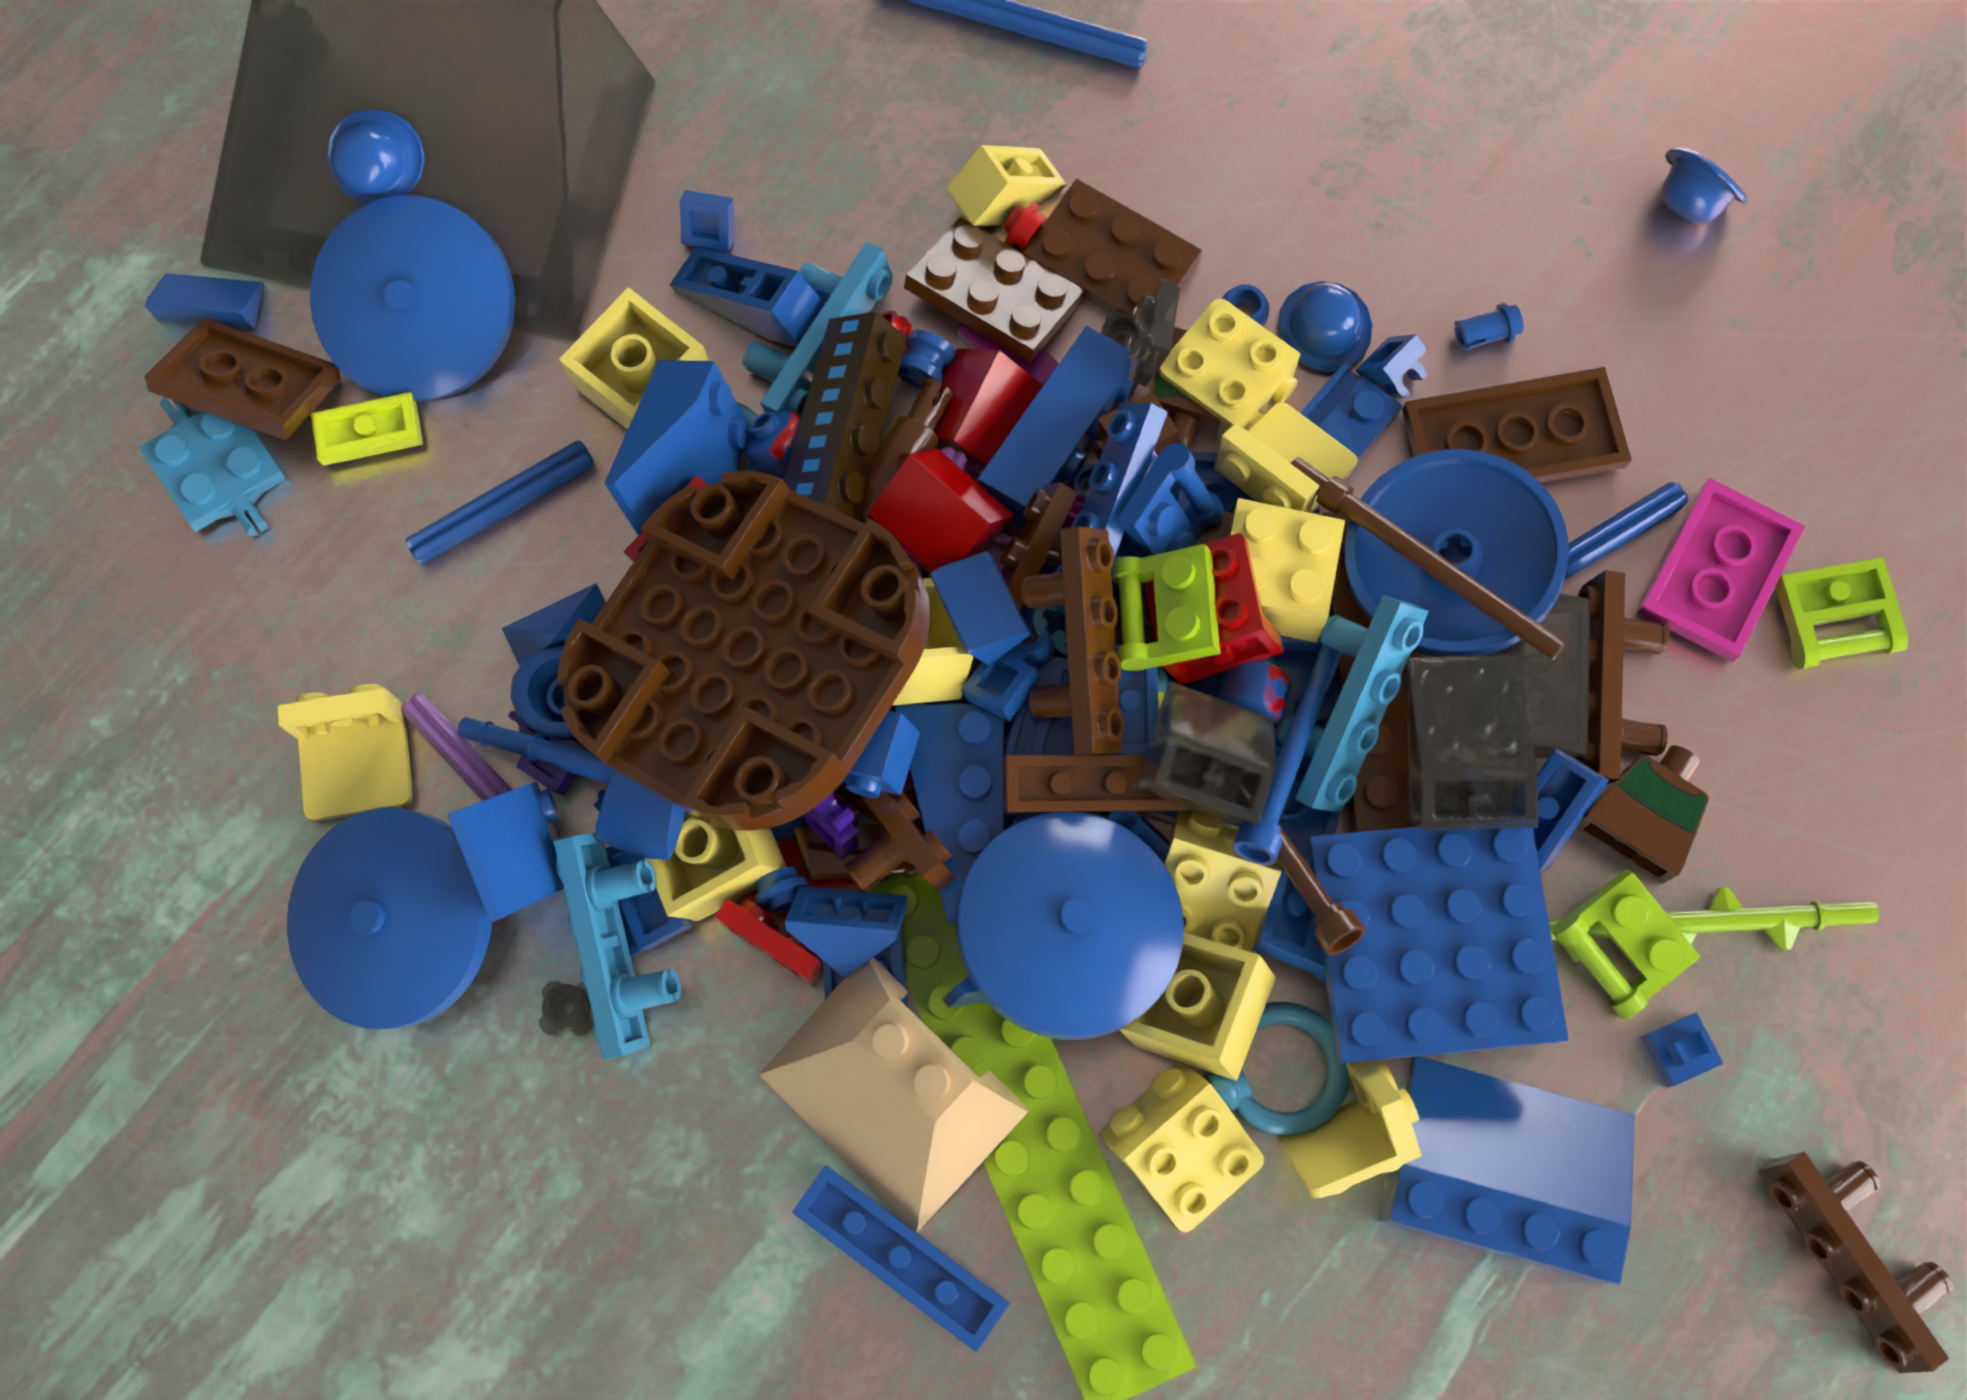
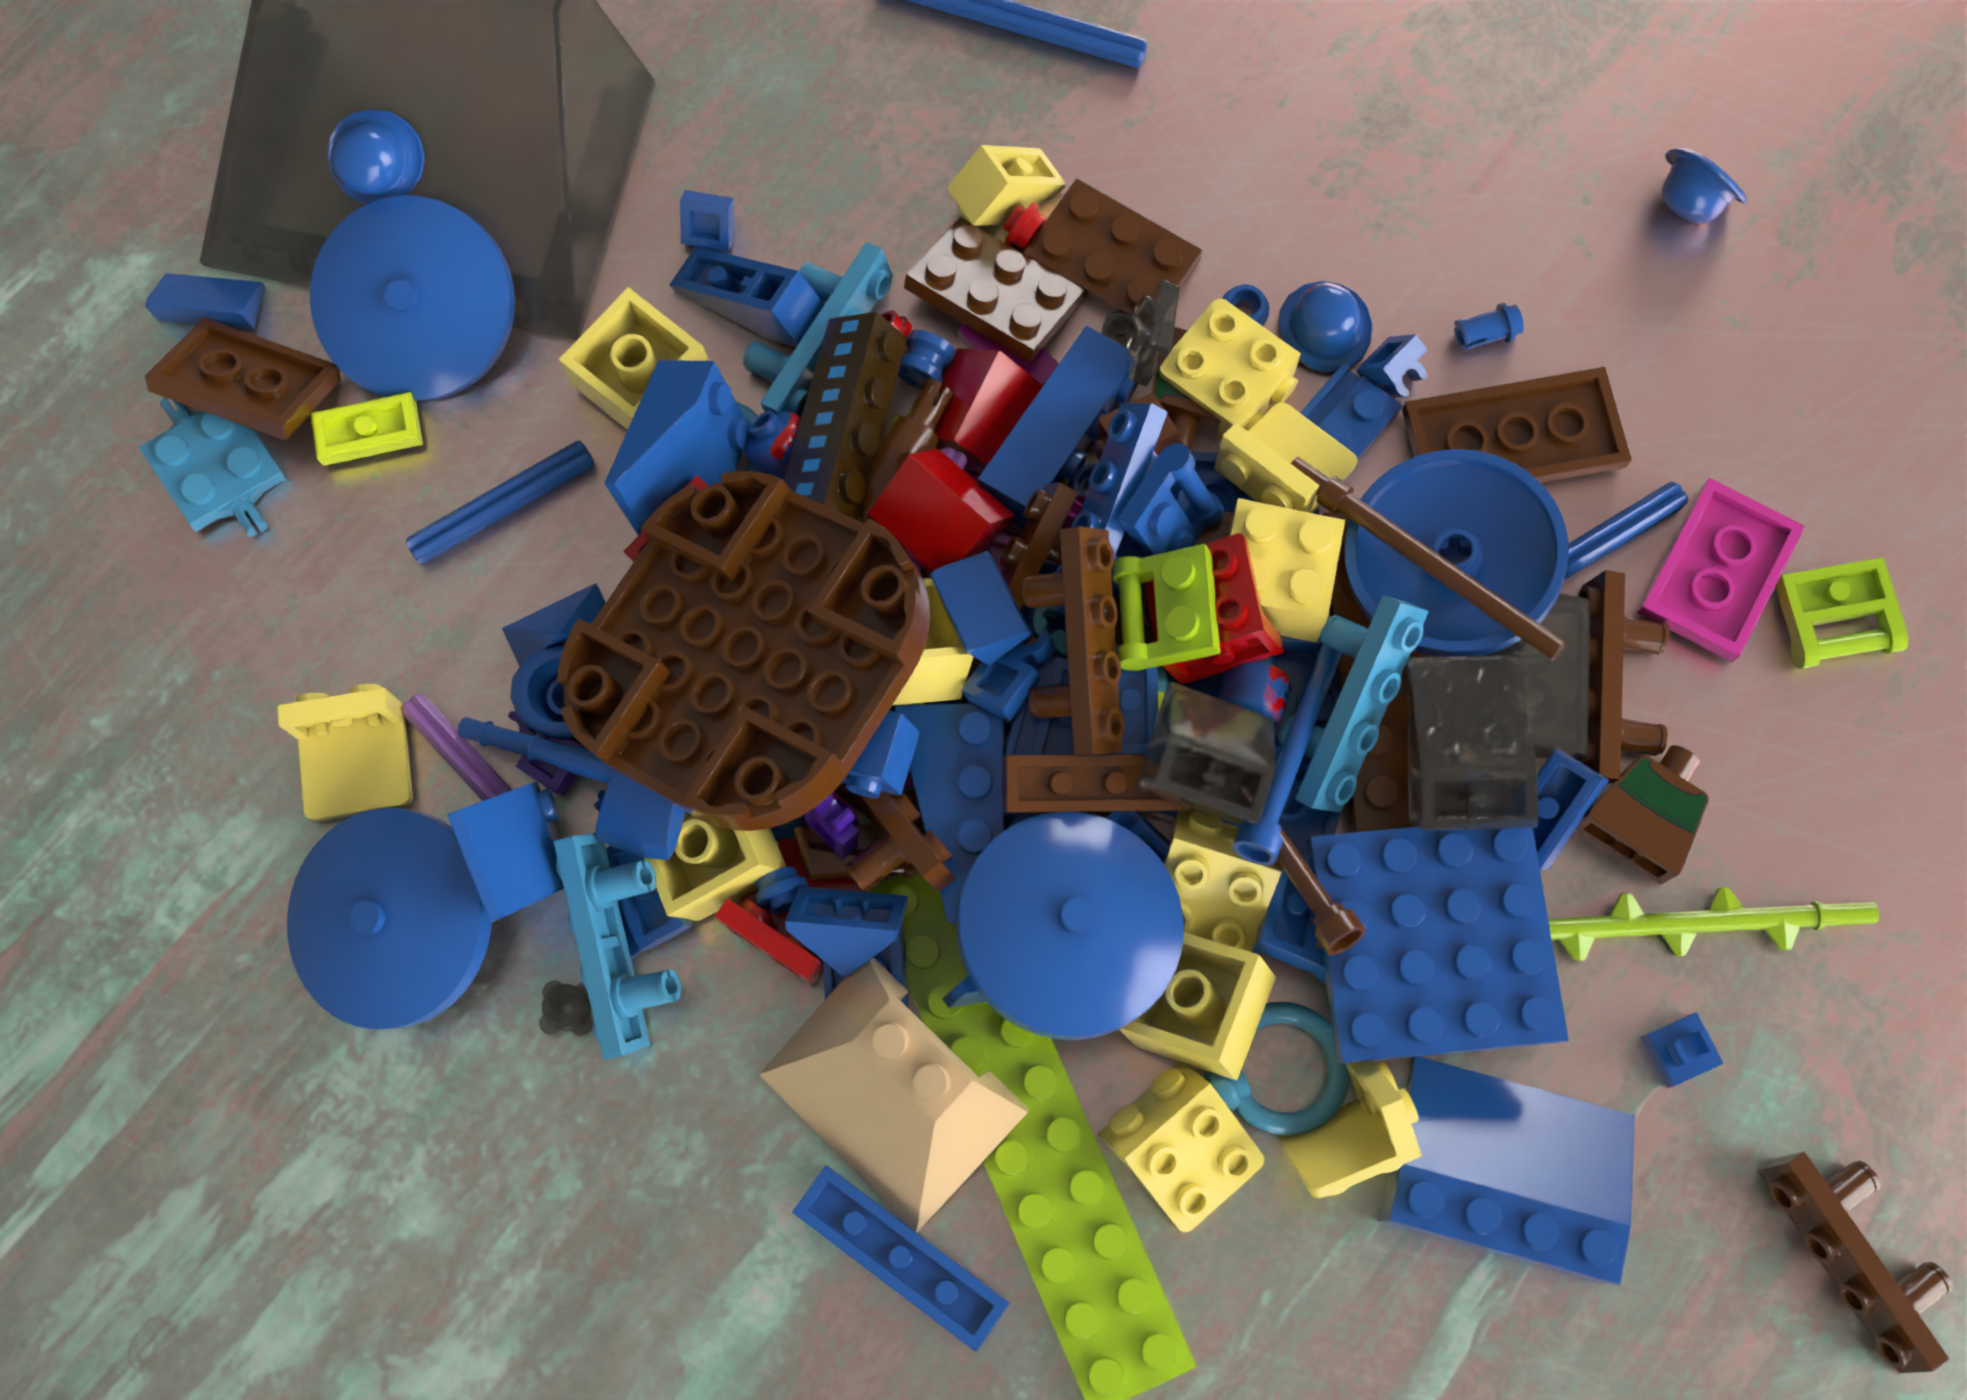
(1641, 934): lime plate -> none

